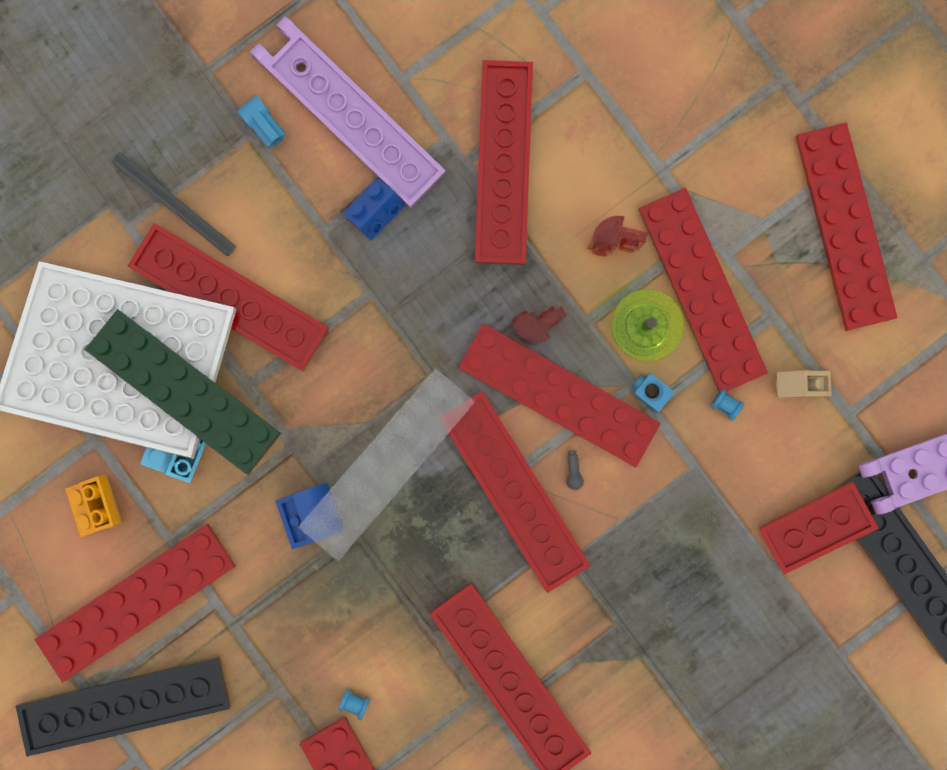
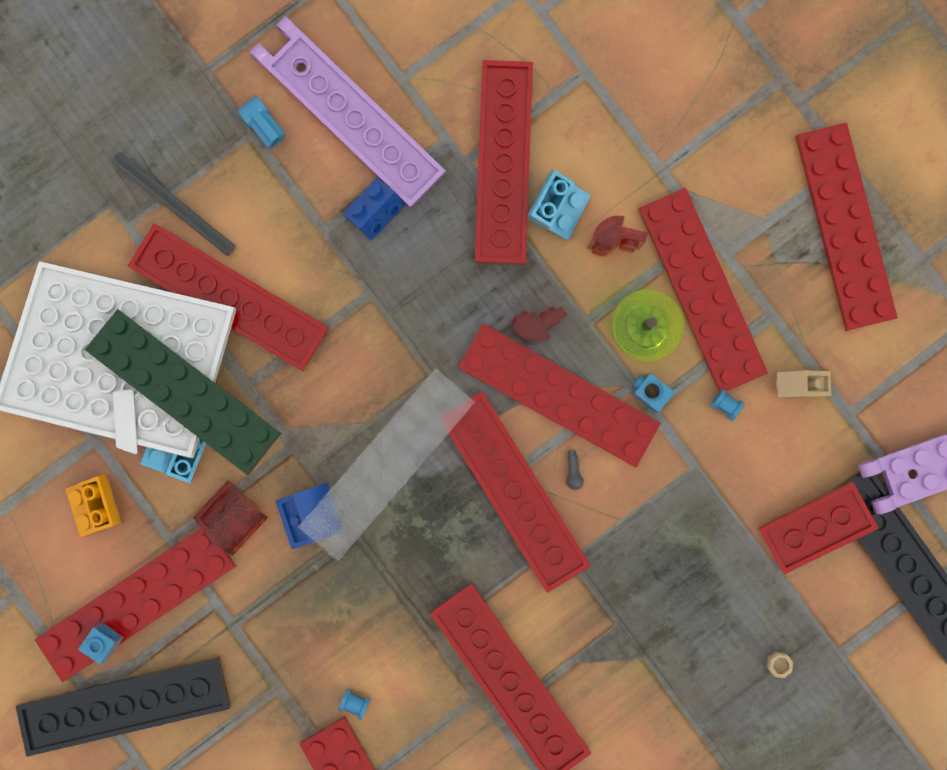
(101, 643): none -> dark azure brick
(125, 420): none -> white sticker
(230, 518): none -> clear red brick
(558, 205): none -> medium azure brick
(779, 664): none -> tan tile

